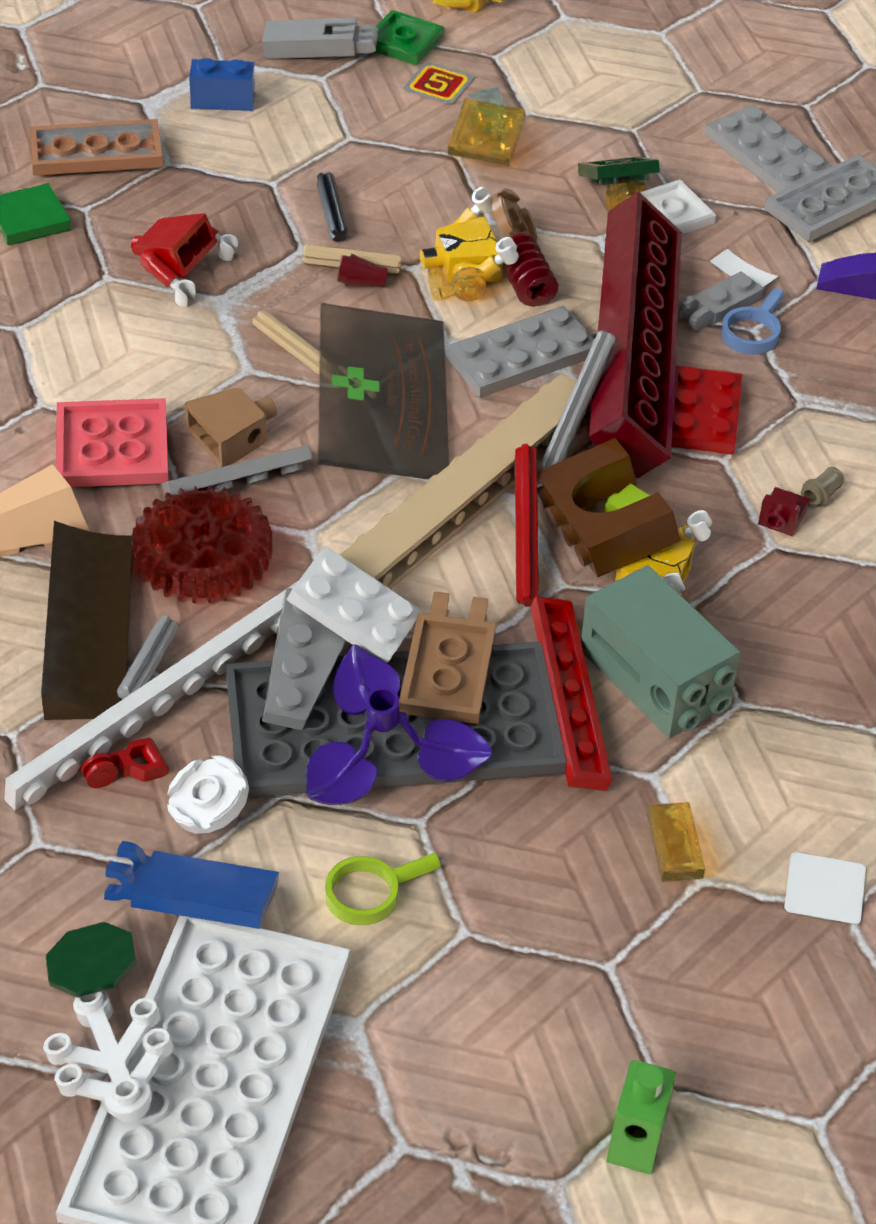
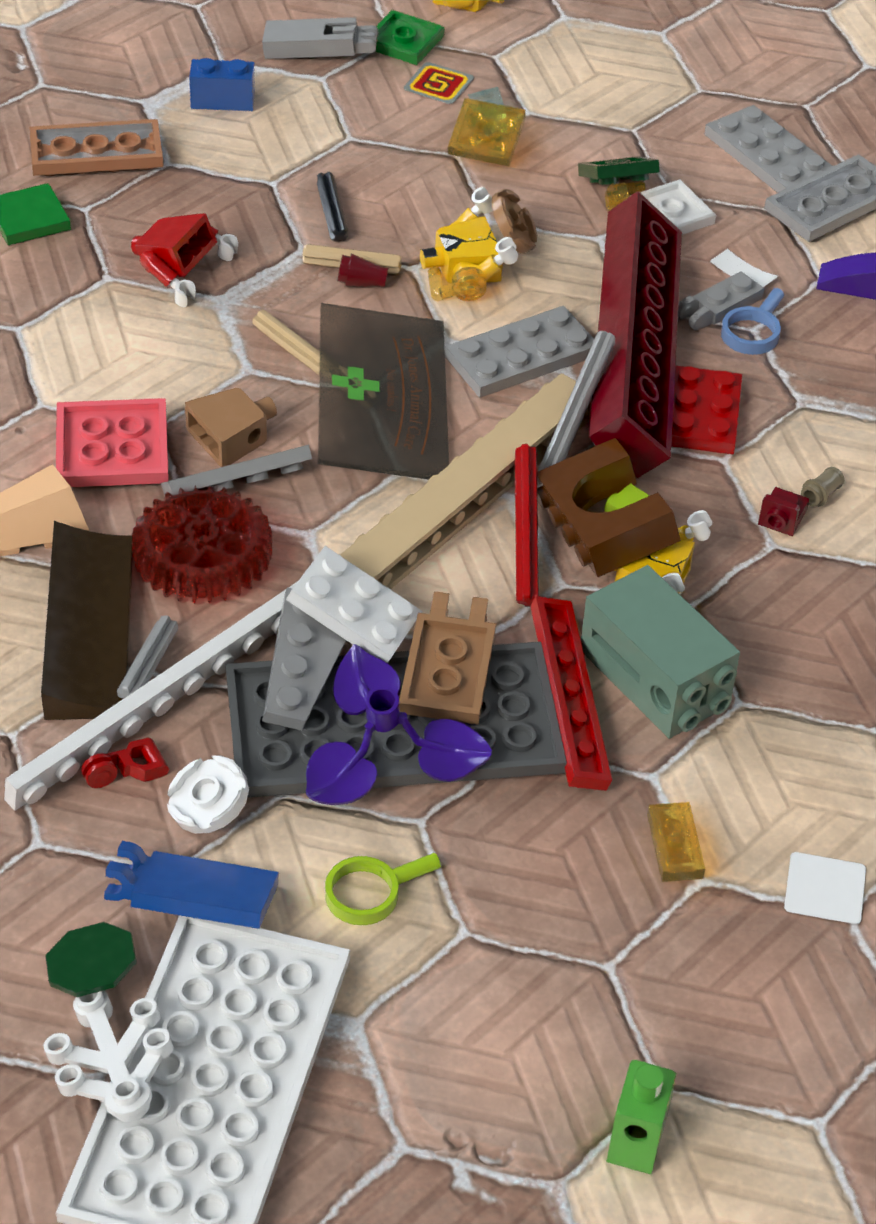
(531, 273): dark red piece -> none

